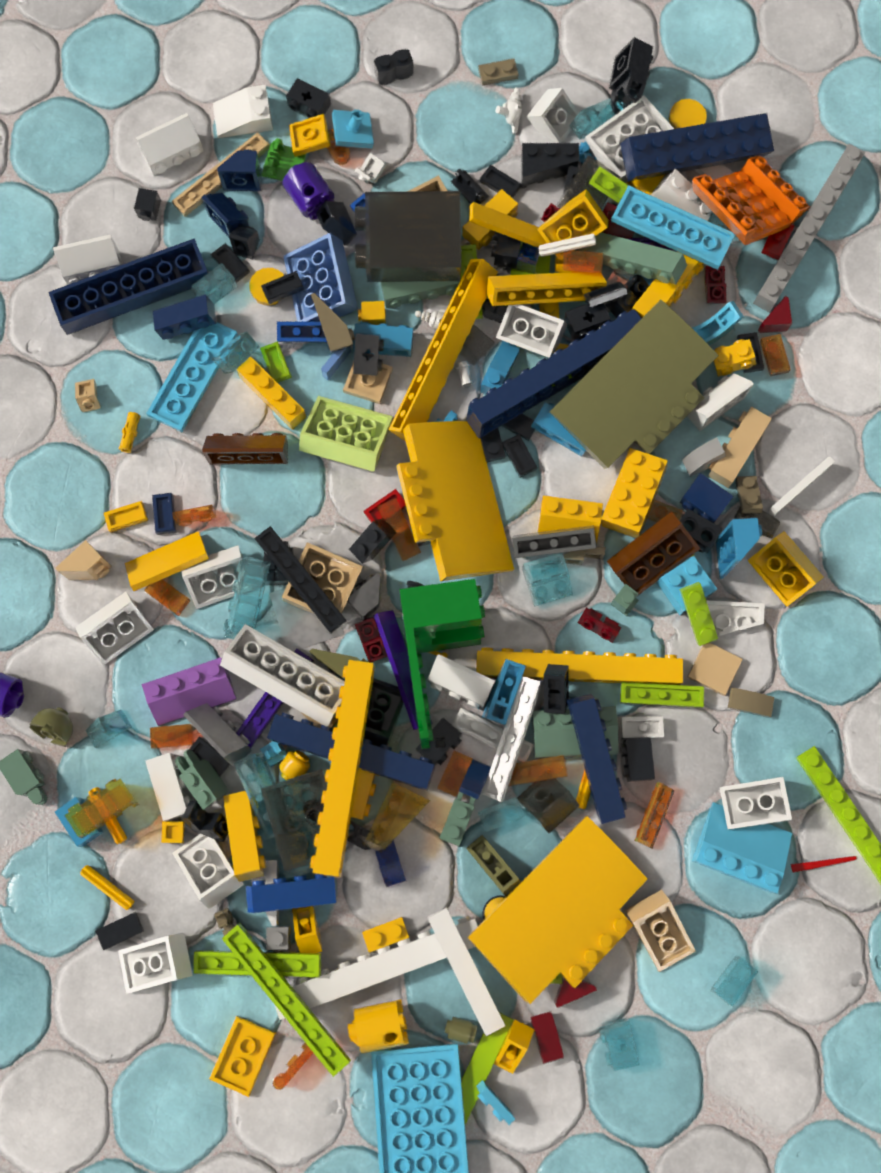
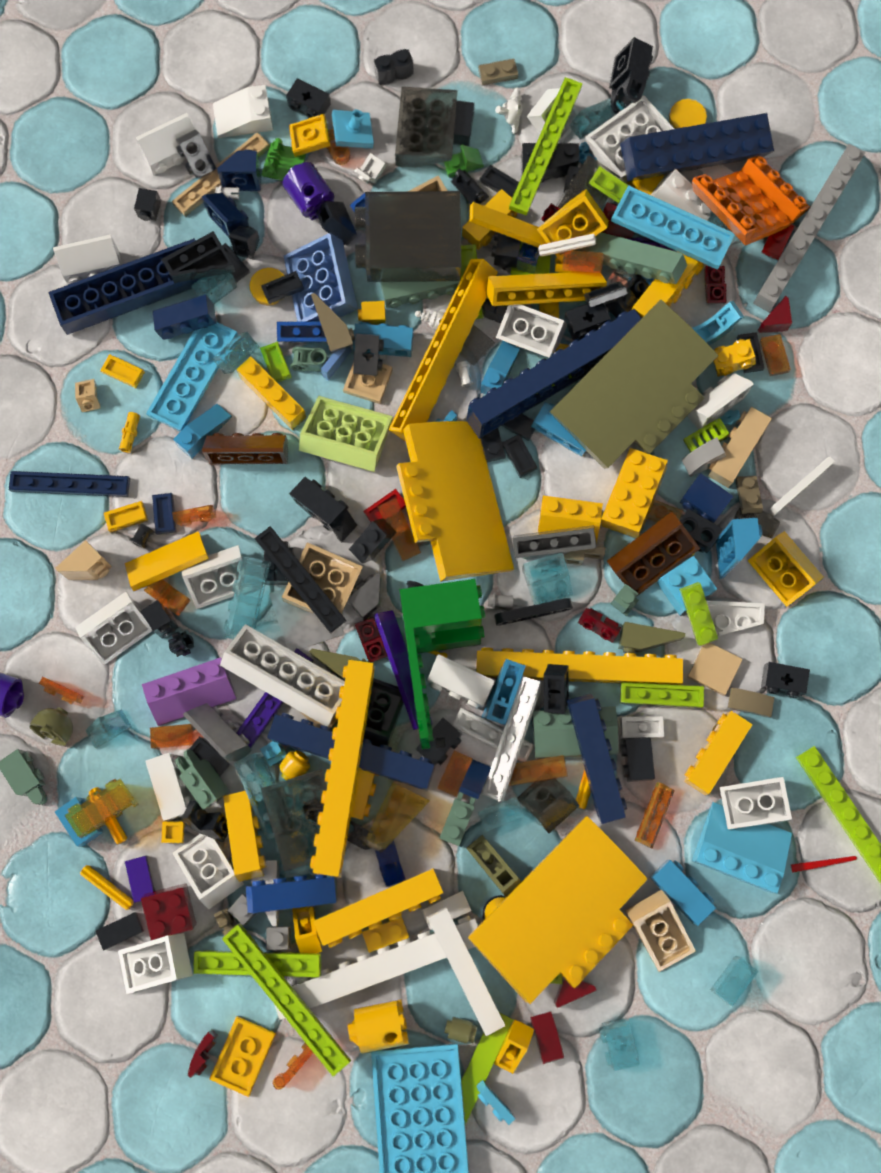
(68, 695): none -> clear orange plate
(69, 483): none -> dark blue tile
(122, 371): none -> yellow tile
(139, 877): none -> dark purple tile
(142, 535): none -> black bush
(159, 619): none -> black brick
(168, 911): none -> dark red brick
(181, 643): none -> black gear
(193, 435): none -> dark azure slope
(198, 260): none -> black wedge
(199, 152): none -> brick
(199, 1059): none -> dark red slope
(227, 191): none -> white pin
(239, 910): none -> light grey brick
(305, 359): none -> sand green piece
(324, 507): none -> black wedge
(377, 907): none -> yellow brick
(425, 126): none -> clear smoke slope
(456, 905): none -> white slope
(463, 122): none -> black brick
(468, 160): none -> bright green slope
(500, 601): none -> light grey pin
(533, 611): none -> black beam
(545, 146): none -> lime plate
(642, 637): none -> olive slope
(683, 891): none -> dark azure brick
(718, 752): none -> yellow brick
(720, 427): none -> lime slope
(730, 417): none -> medium azure plant
(796, 678): none -> black brick

